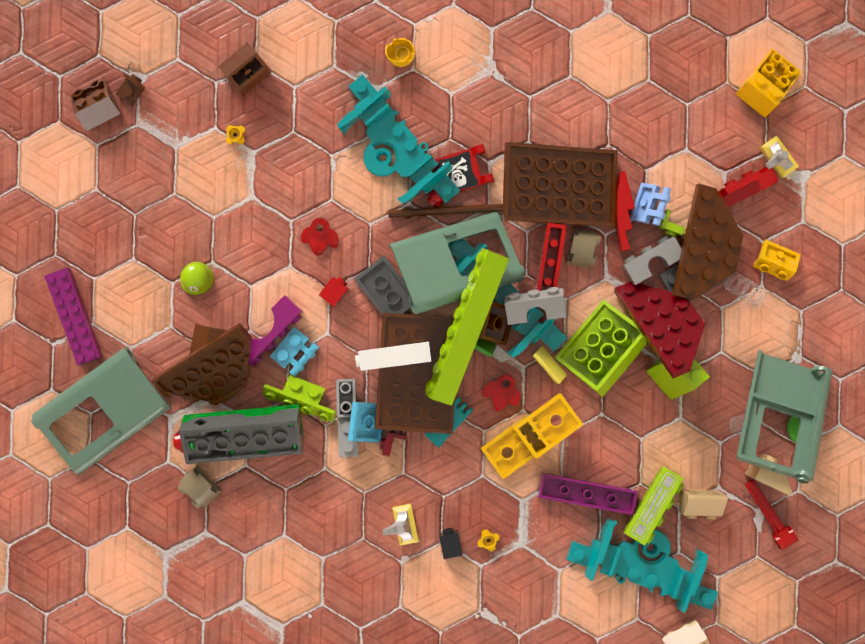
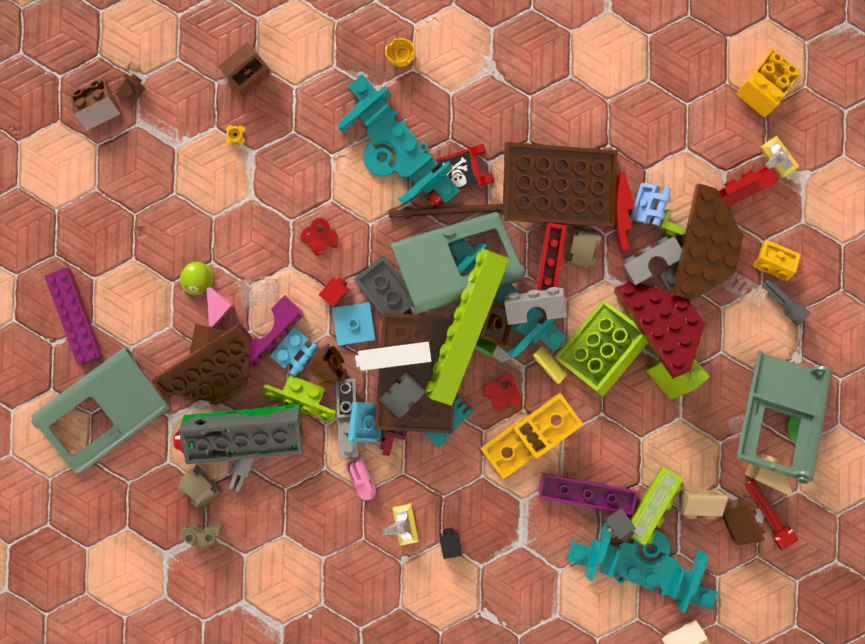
(198, 537): none -> dark tan cylinder
(217, 307): none -> bright pink slope
(240, 467): none -> light grey arm
(258, 292): none -> clear bracket
(327, 365): none -> reddish brown cylinder
(353, 323): none -> medium azure plate
(361, 479): none -> bright pink arm
(402, 395): none -> dark grey brick
(487, 535): yellow plate -> none
(619, 525): none -> dark grey brick
(741, 522): none -> reddish brown slope
(794, 311): none -> dark grey piece

